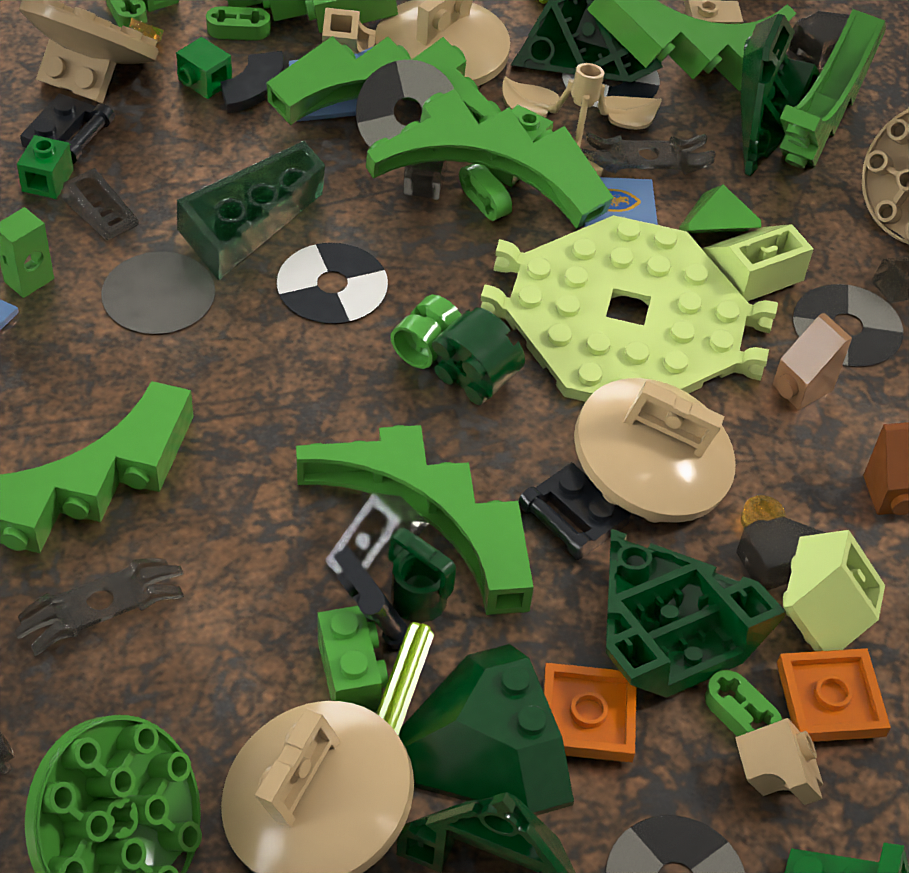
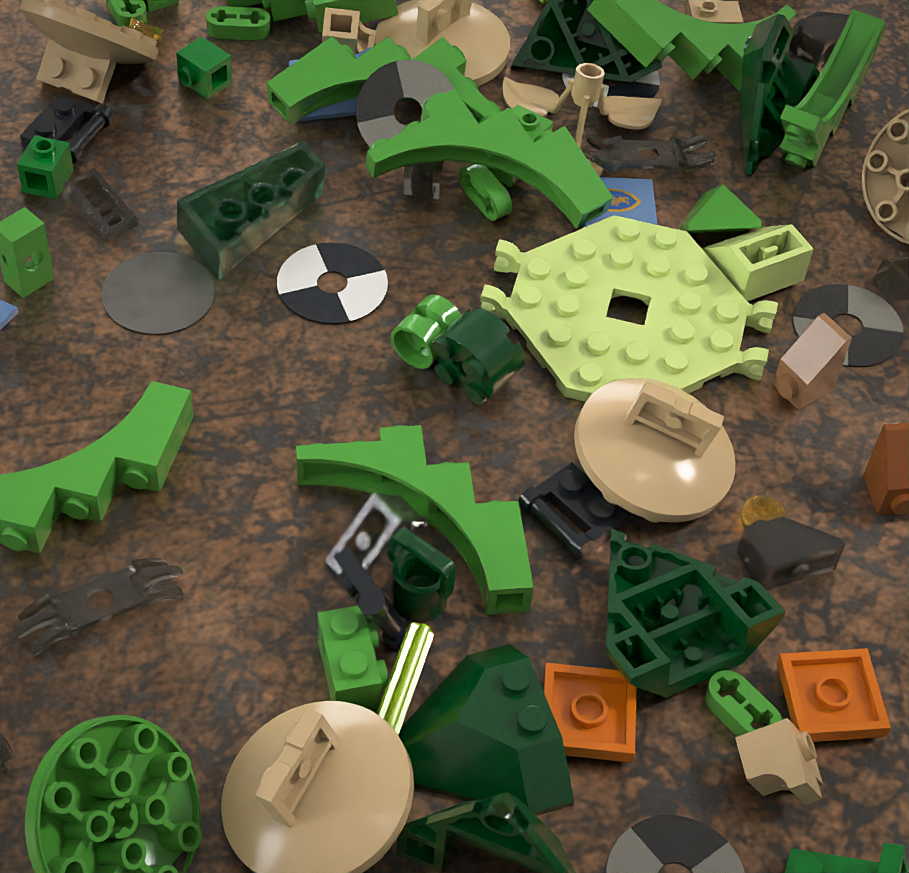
(251, 85): black tile -> none
(832, 590): yellowish green slope -> none

